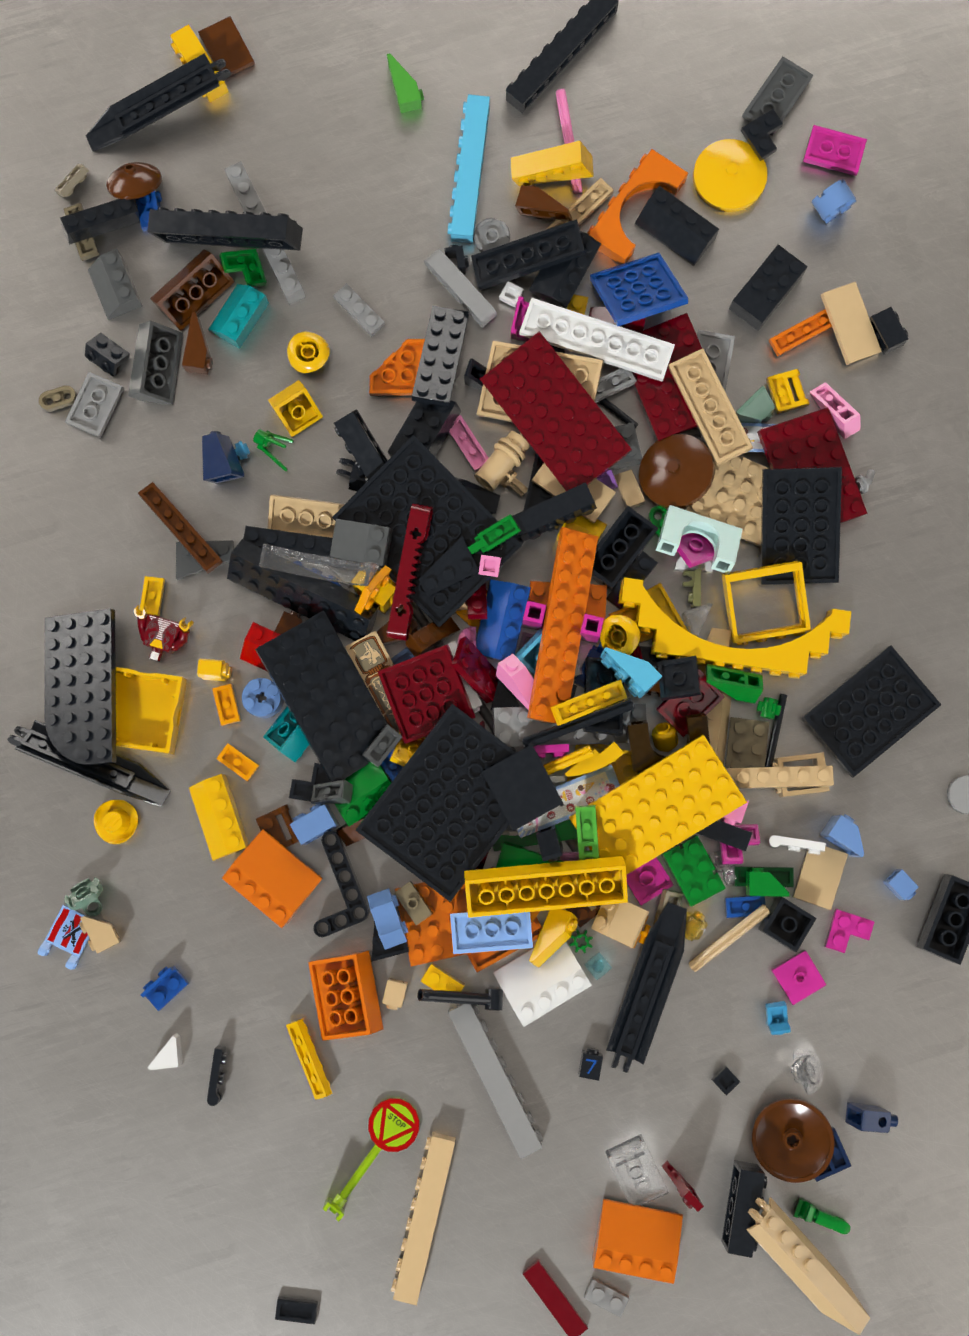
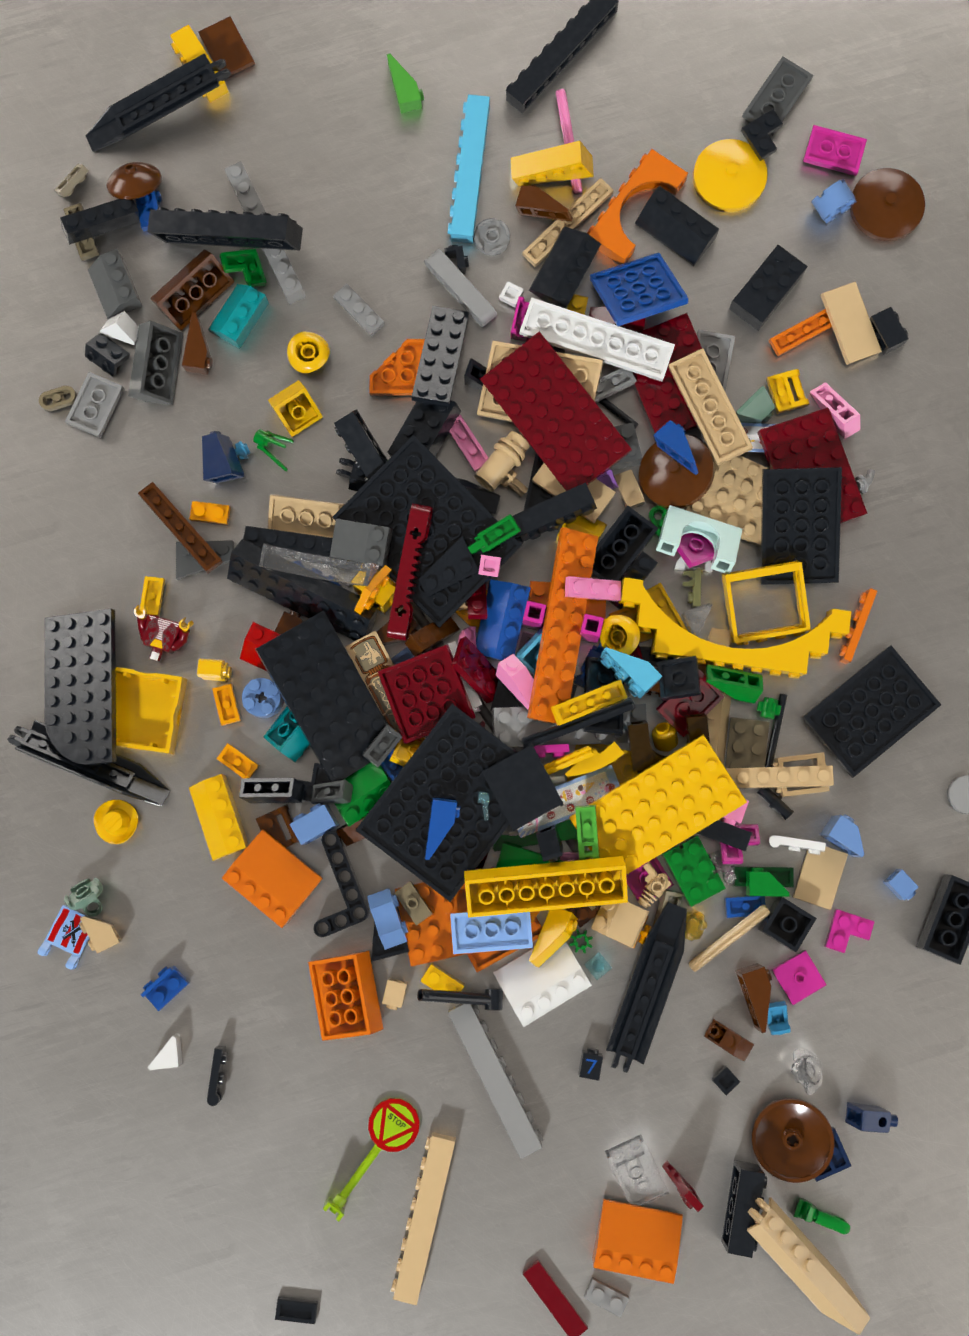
(121, 328): none -> white slope
(210, 513): none -> light orange plate
(271, 790): none -> black brick
(309, 1060): yellow plate -> none
(441, 820): none -> blue slope
(483, 798): none -> clear light blue hand
(528, 255): black plate -> none
(592, 588): none -> bright pink plate
(655, 885): none -> tan piece
(673, 441): none -> blue slope
(729, 1040): none -> reddish brown slope
(756, 991): none -> reddish brown slope
(775, 802): none -> black pin
(860, 617): none -> orange plate
(887, 204): none -> reddish brown dish

